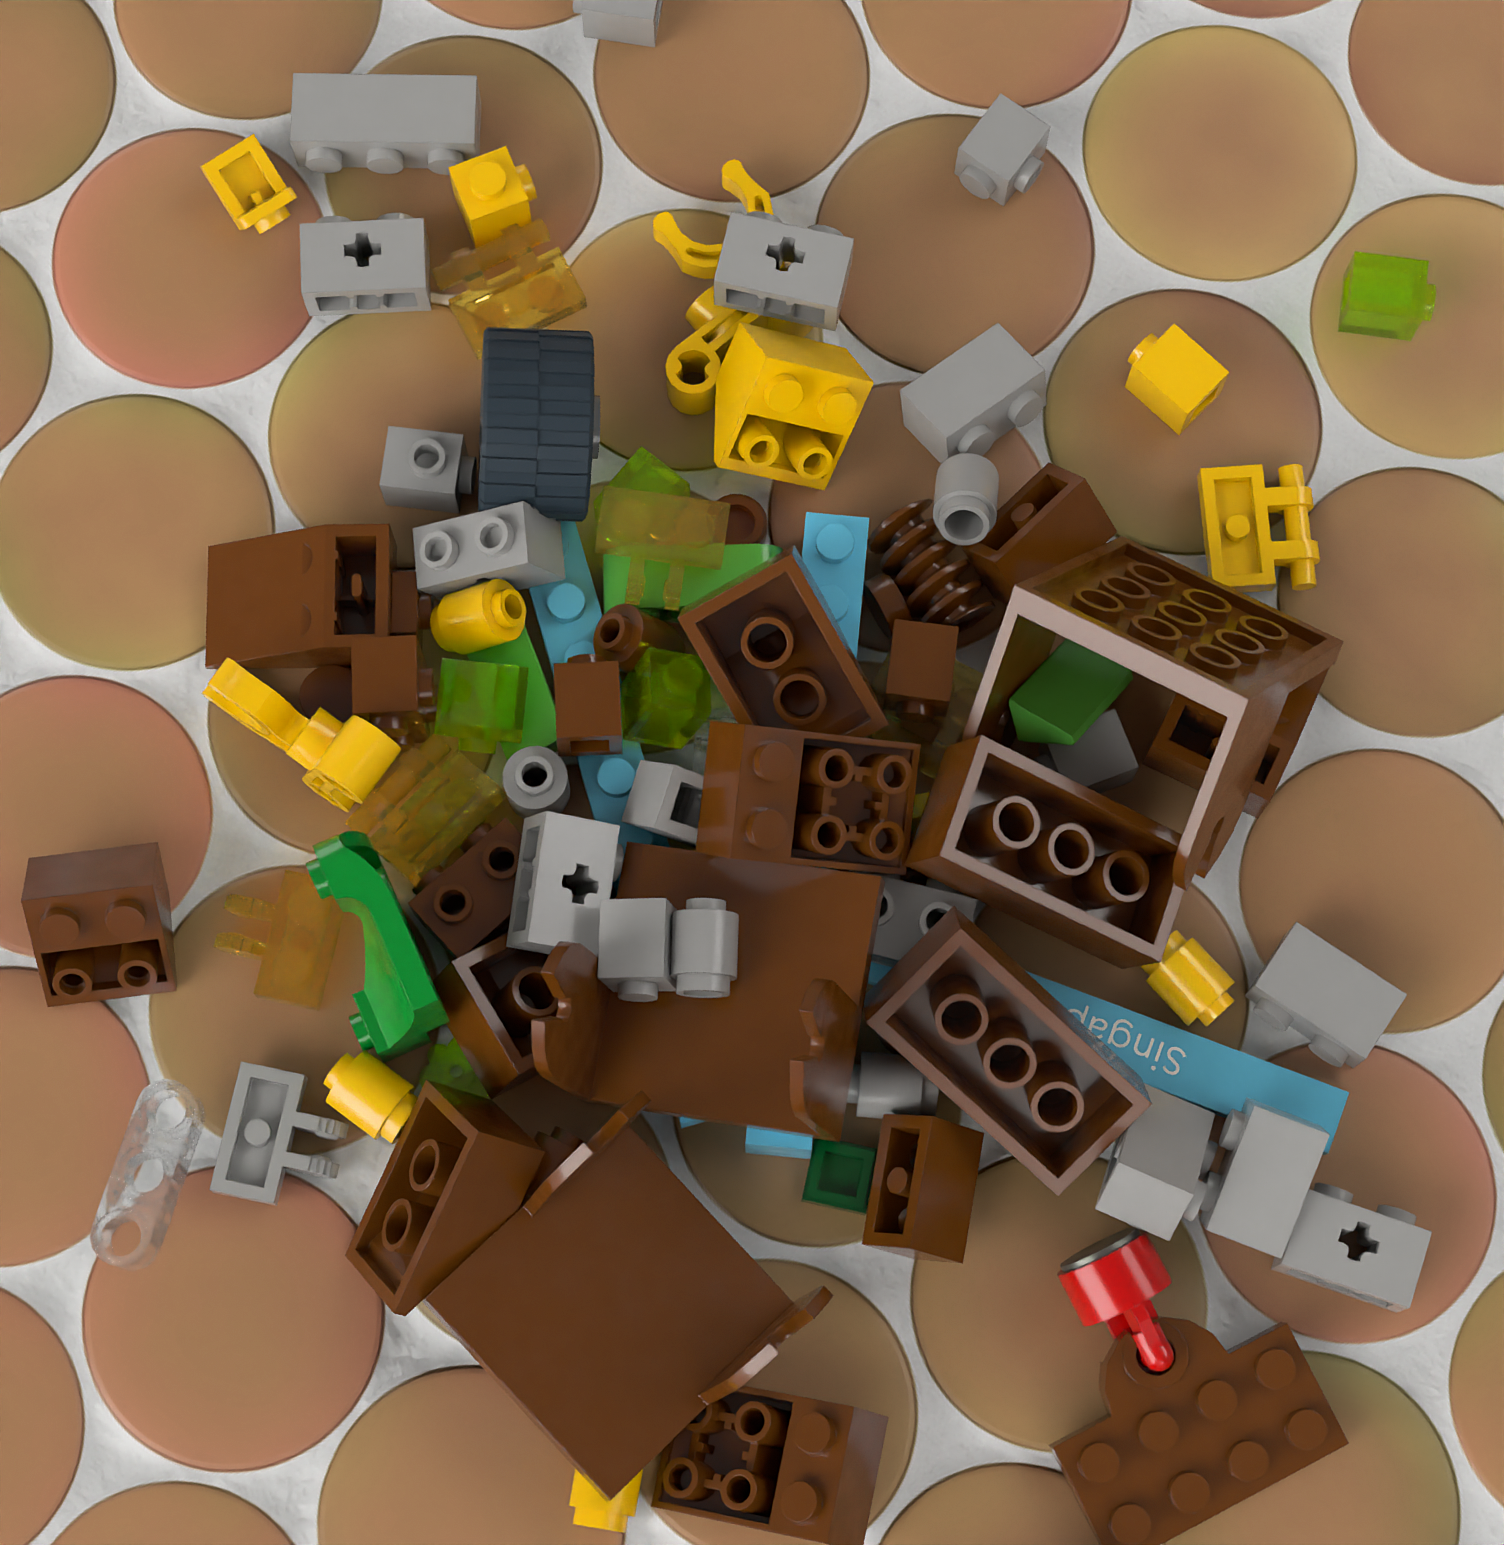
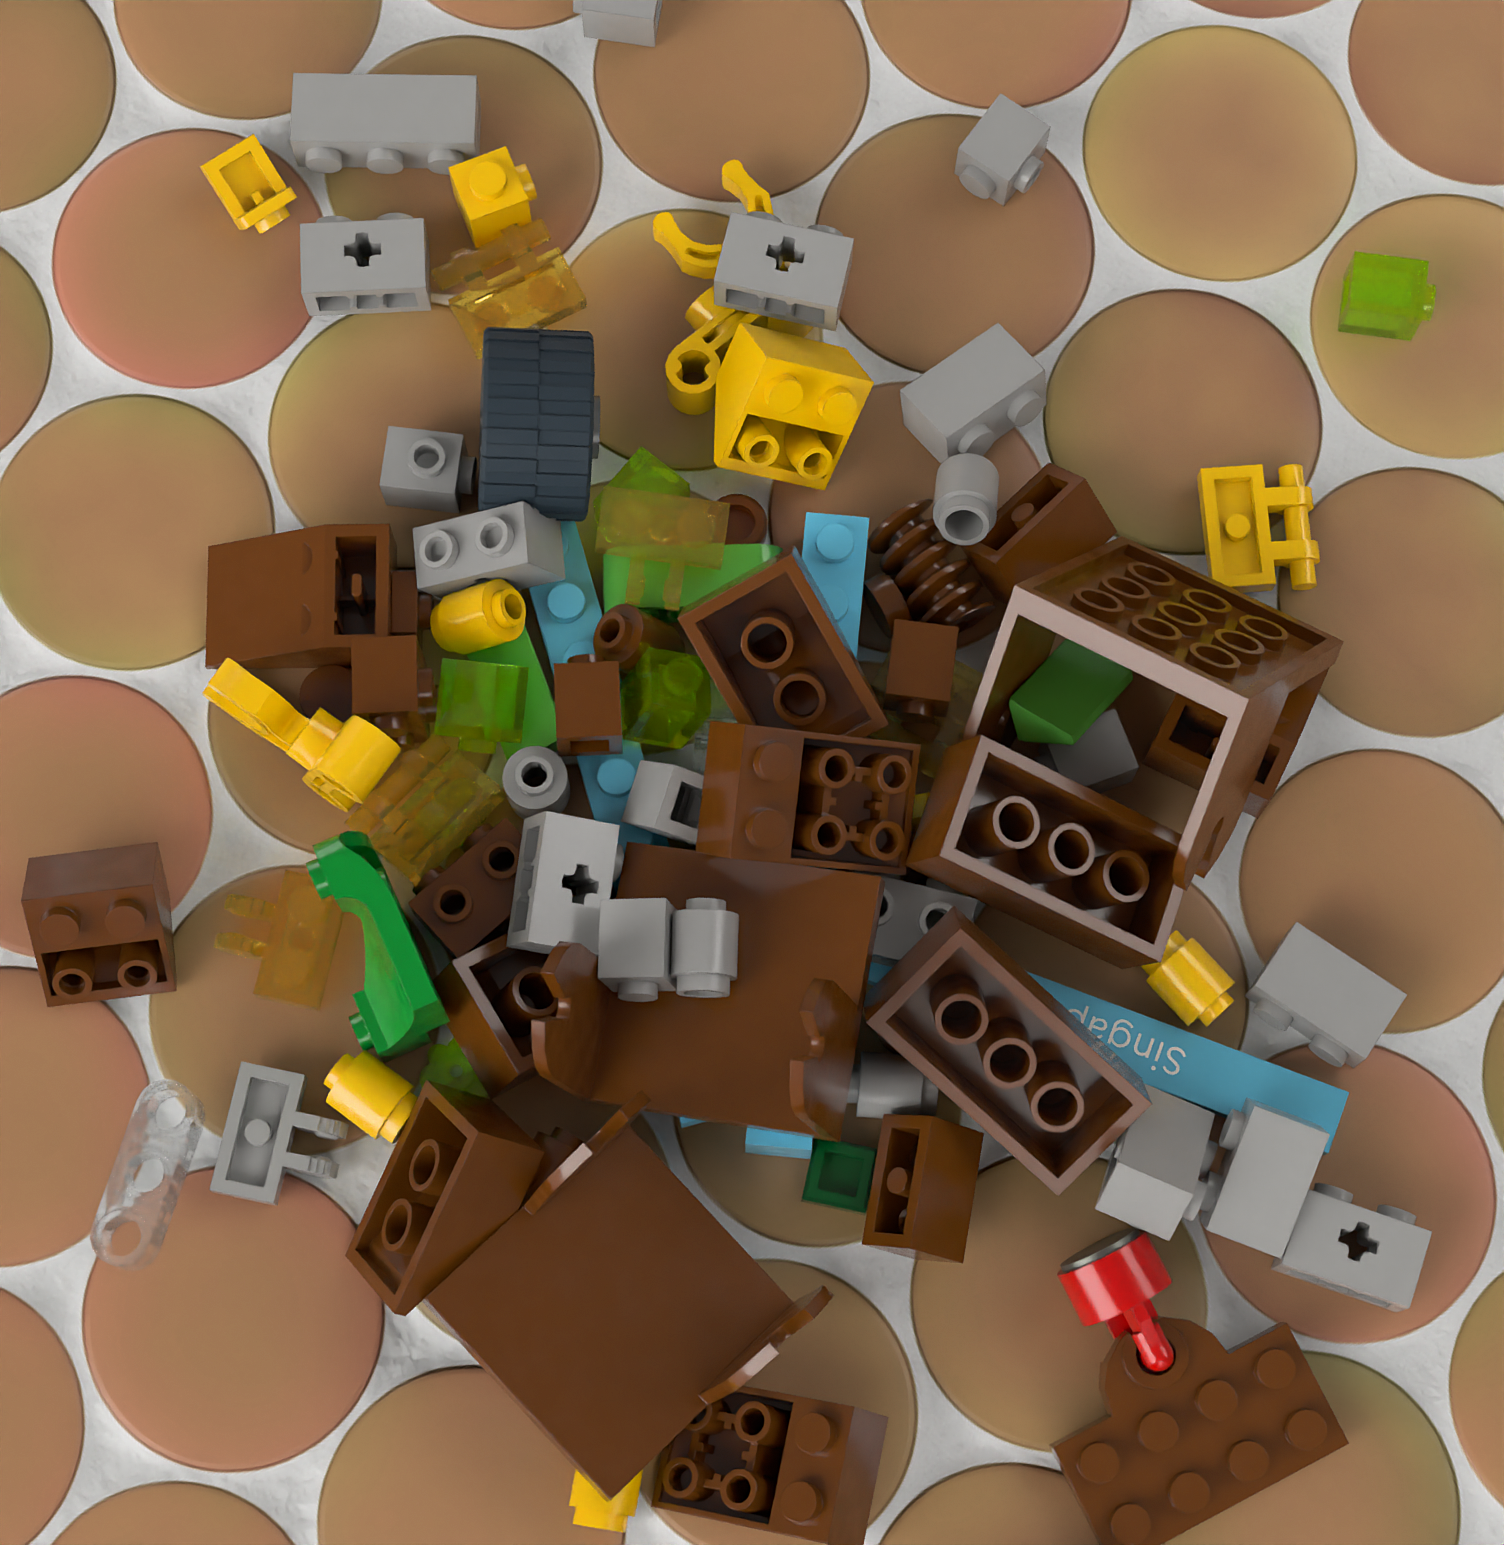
(1174, 377): yellow brick -> none

